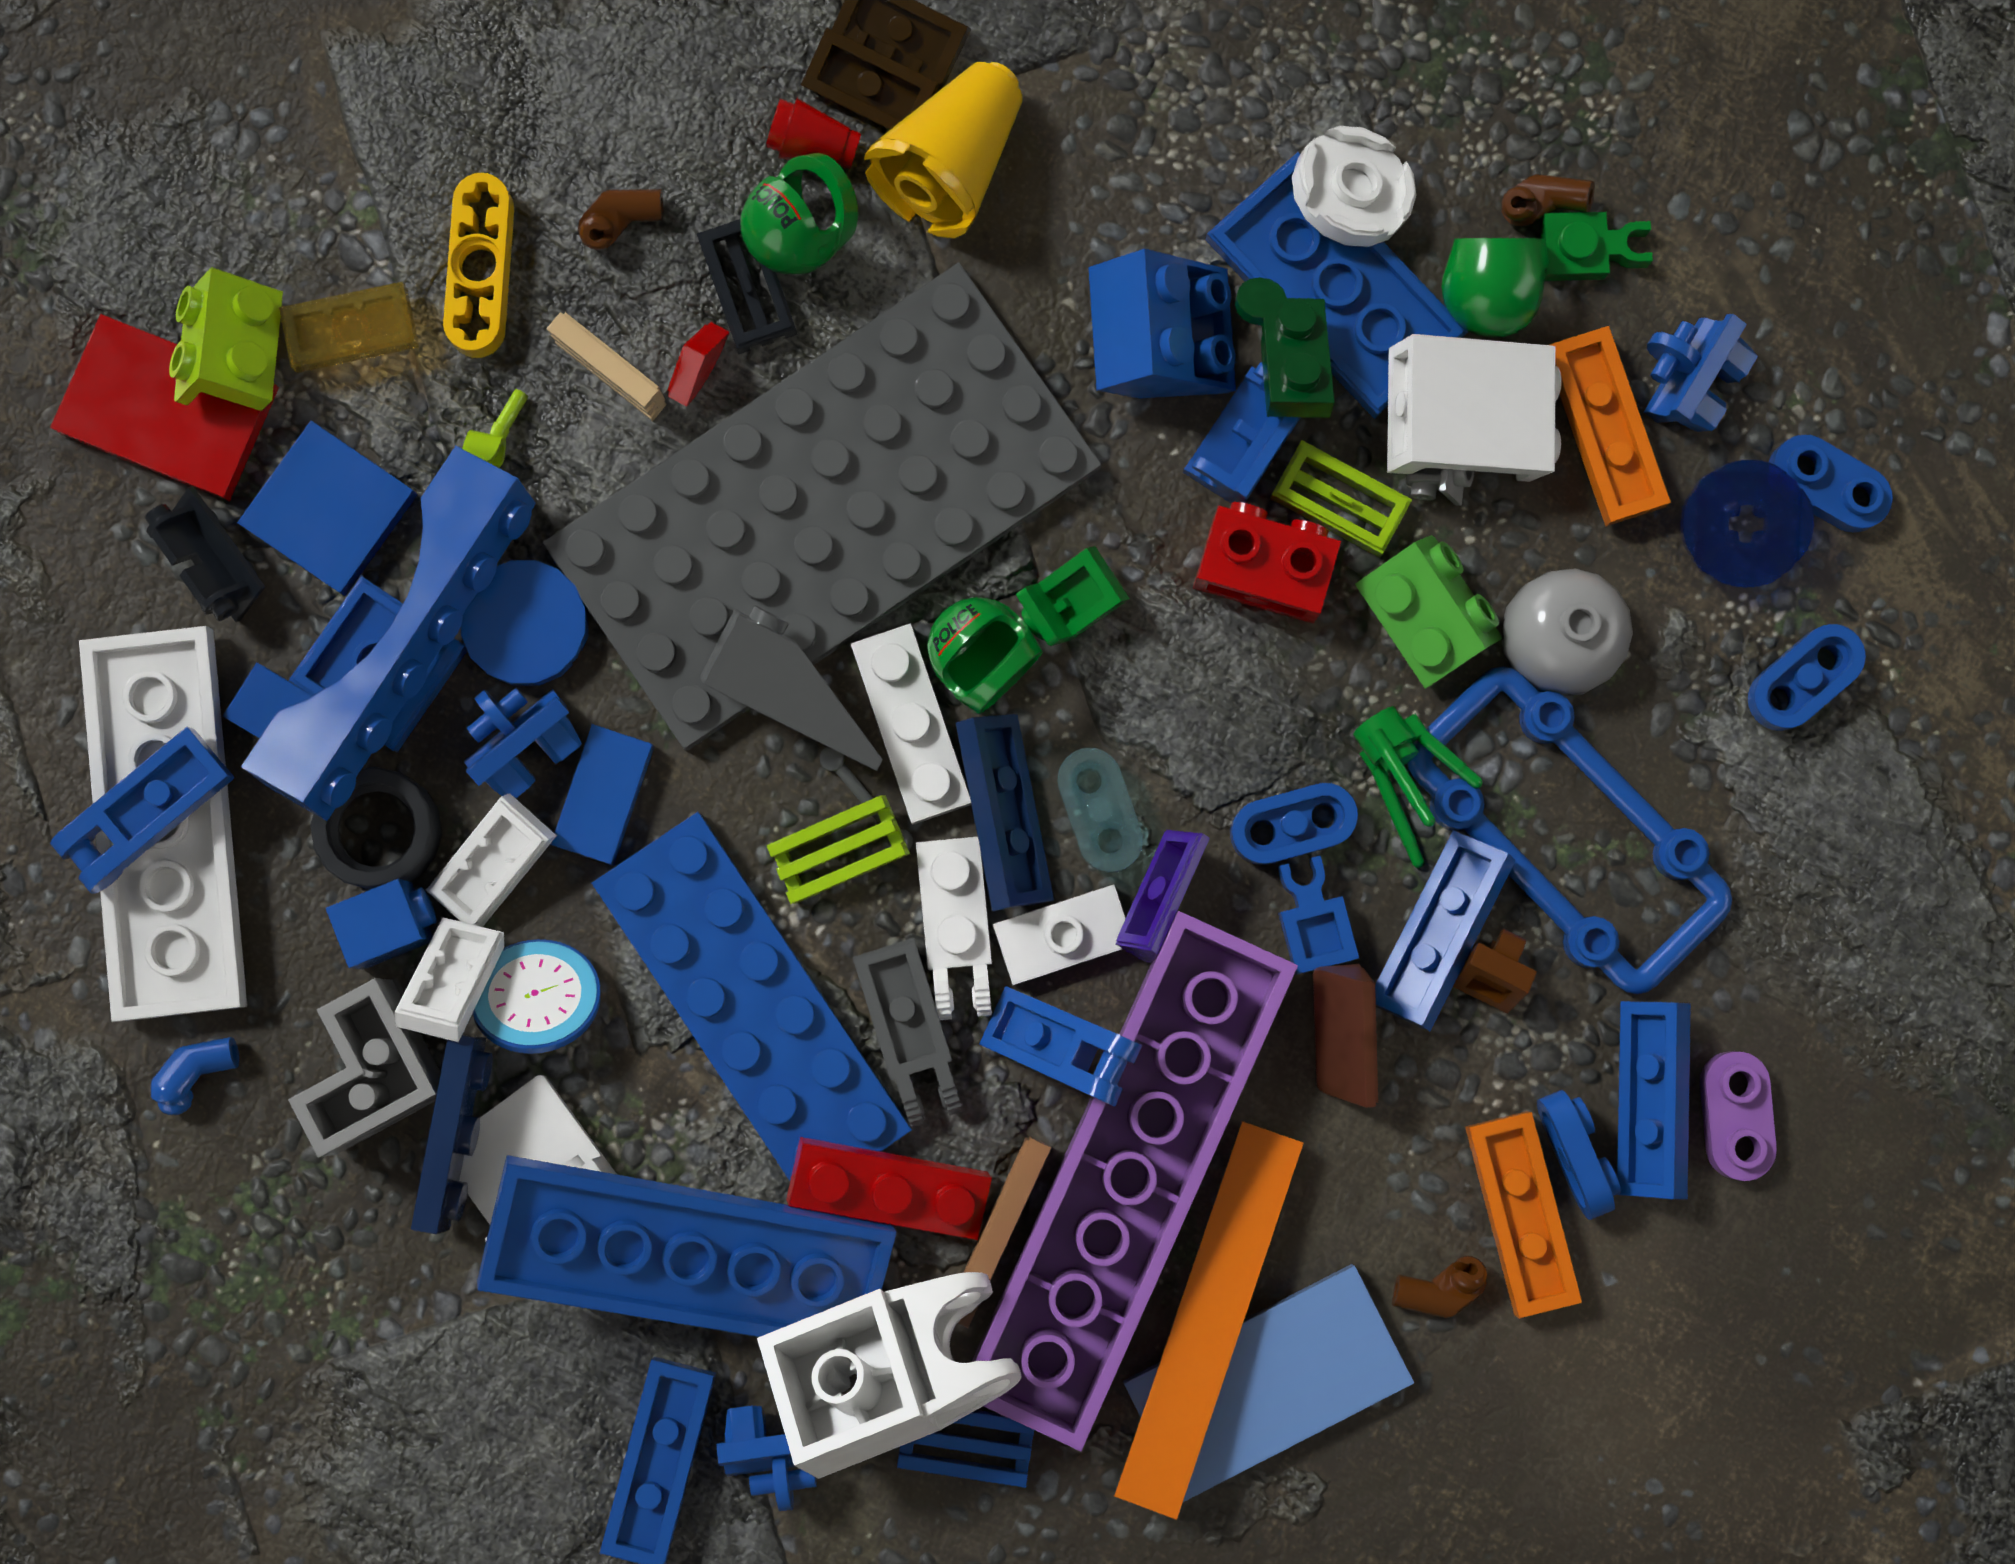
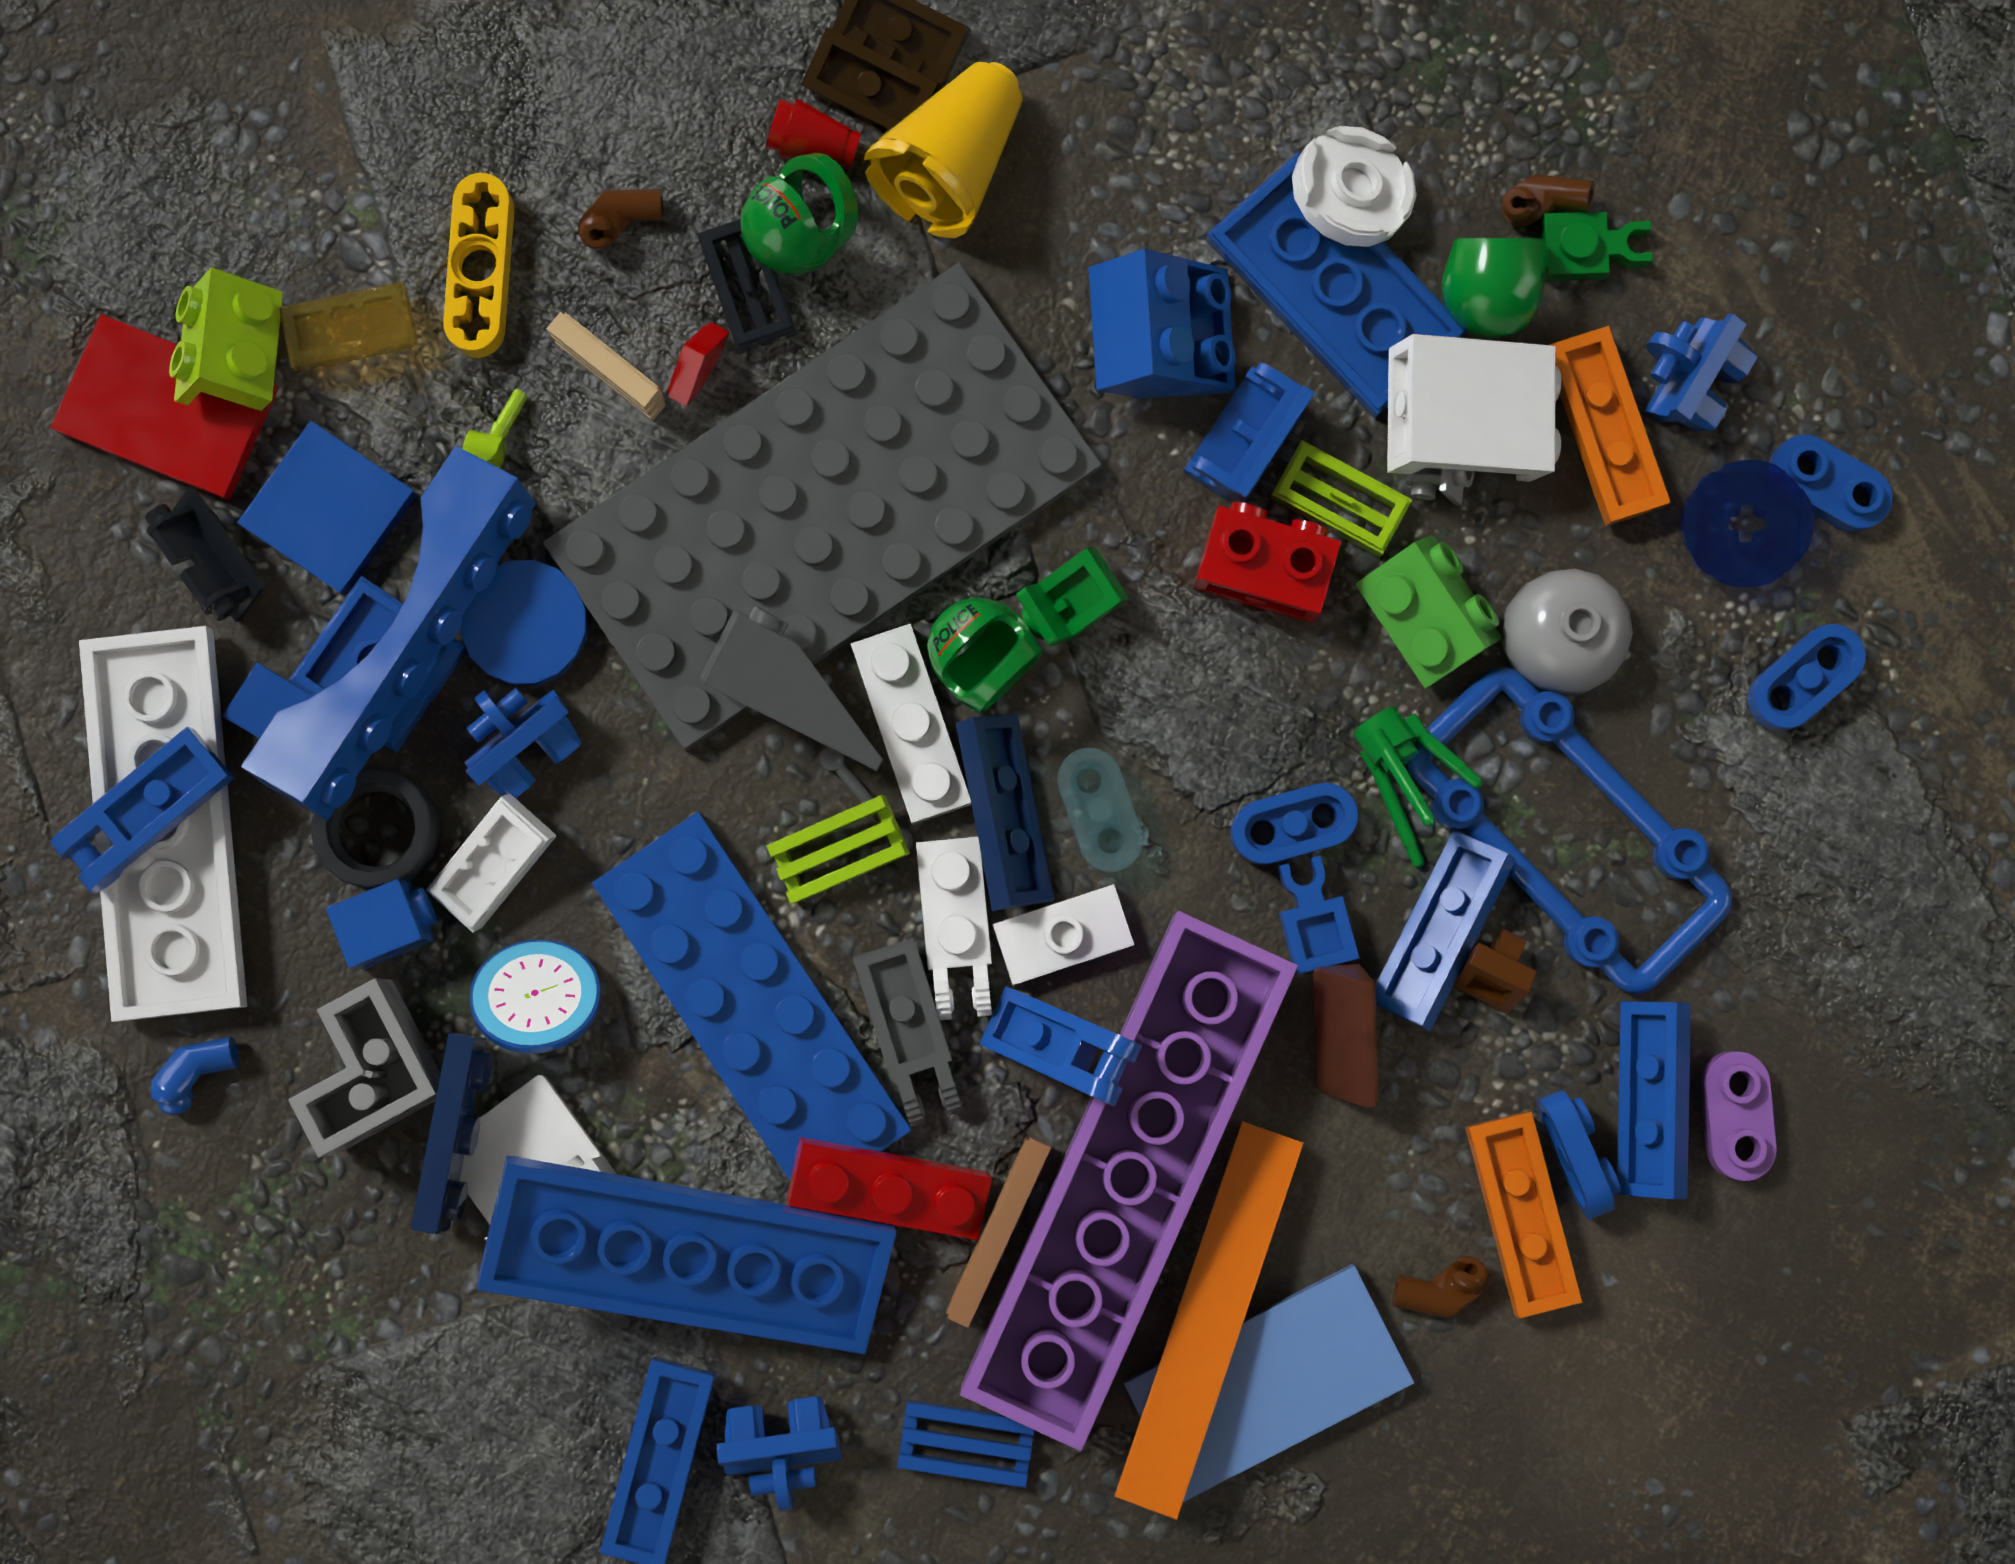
(449, 979): white plate -> none
(602, 794): blue tile -> none
(902, 1368): white brick -> none
(1161, 893): dark purple slope -> none
(1292, 349): dark green hinge -> none

